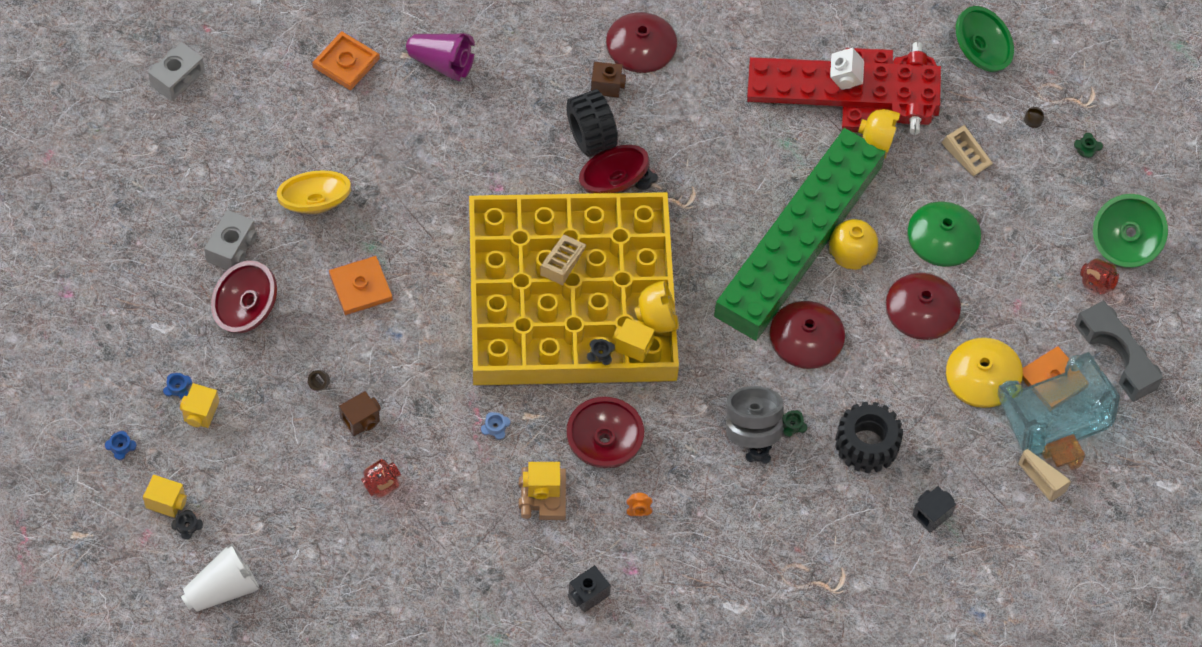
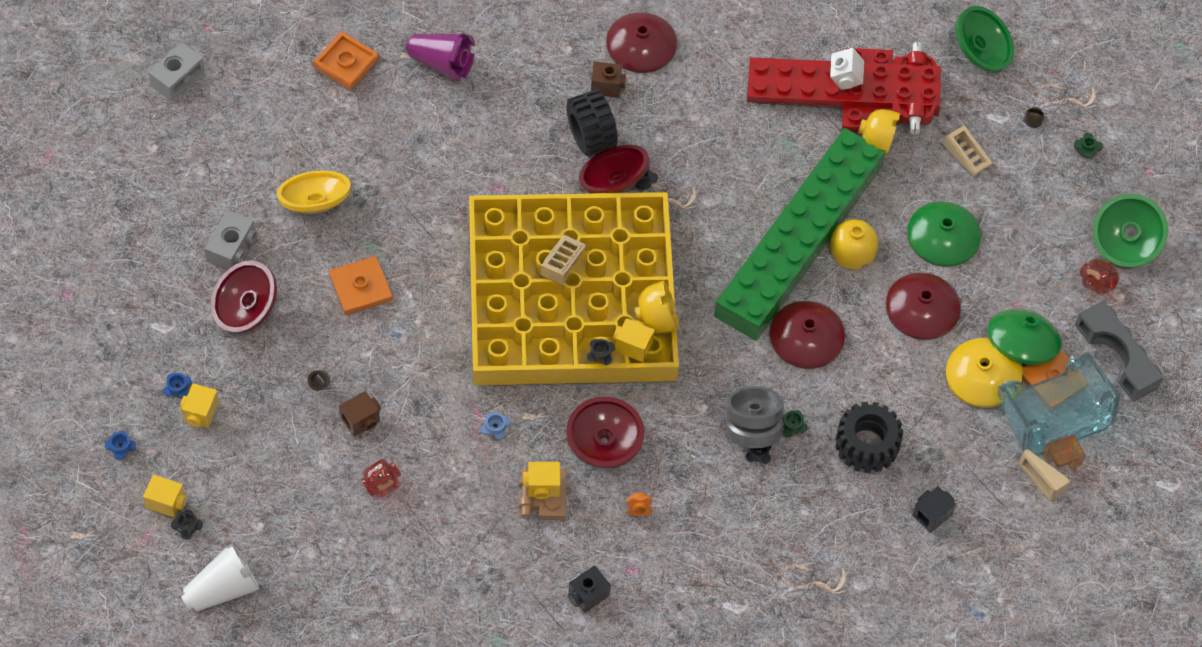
(1024, 336): none -> green dish

